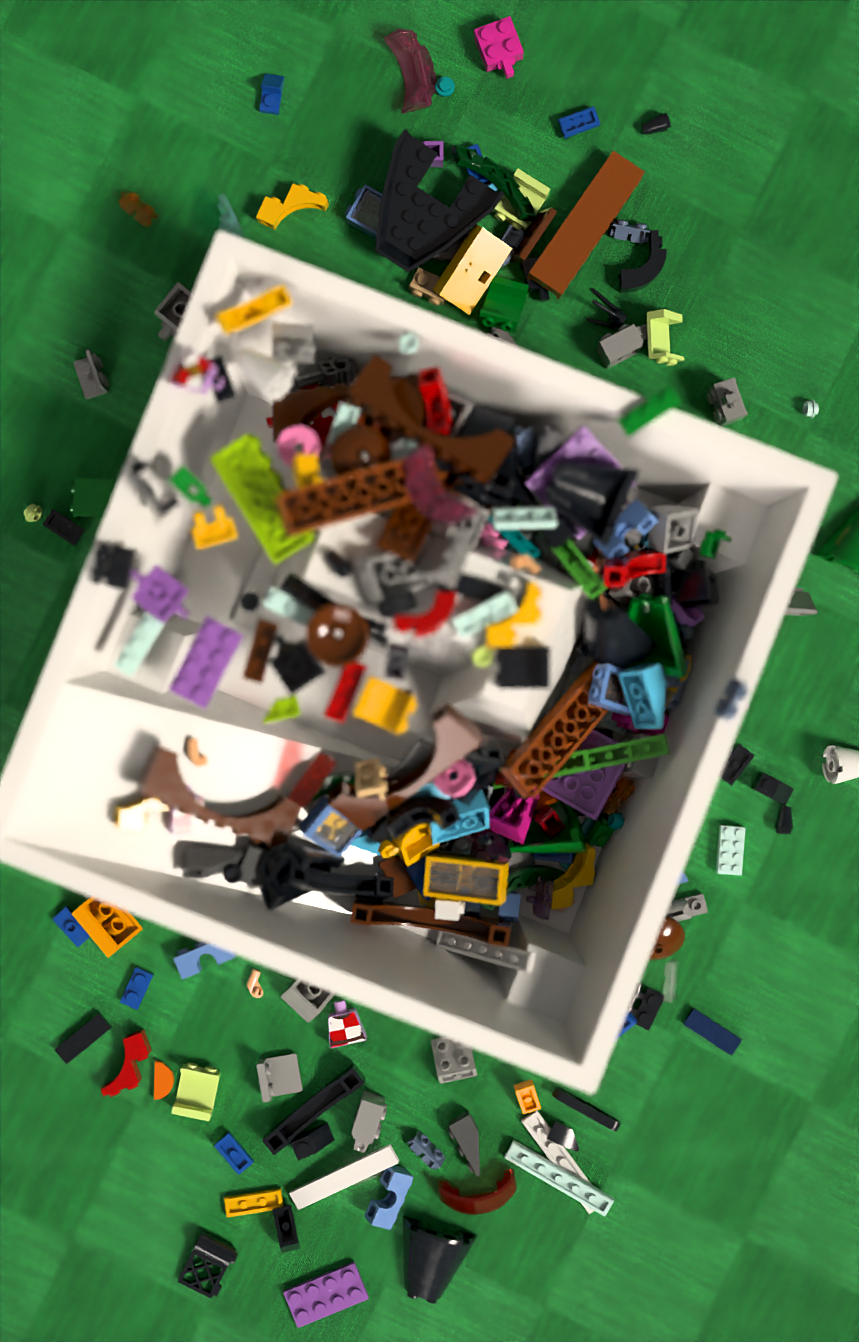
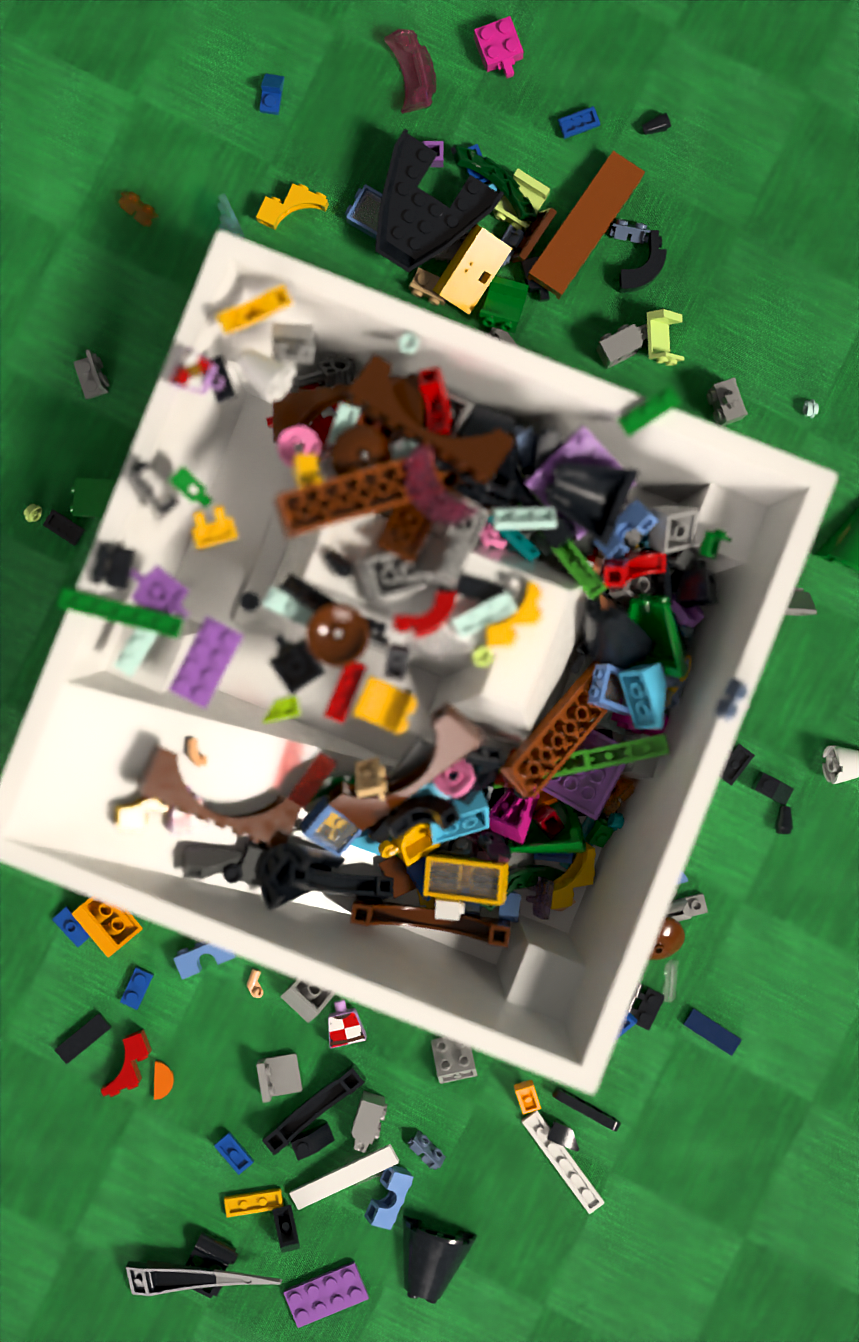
(120, 612): none -> green tile
(163, 1277): none -> black plate
(173, 310): light grey hinge -> none
(196, 1091): yellowish green panel -> none
(253, 486): lime bracket -> none
(260, 651): reddish brown tile -> none
(397, 604): black tyre -> none
(445, 86): teal plate -> none
(467, 1136): dark grey slope -> none
(482, 1202): clear red windscreen -> none
(504, 956): white tile -> none
(523, 667): black panel -> none
(524, 561): light nougat arm -> none
(559, 1178): light aqua tile -> none
(616, 315): black plant -> none
(730, 850): light aqua piece -> none

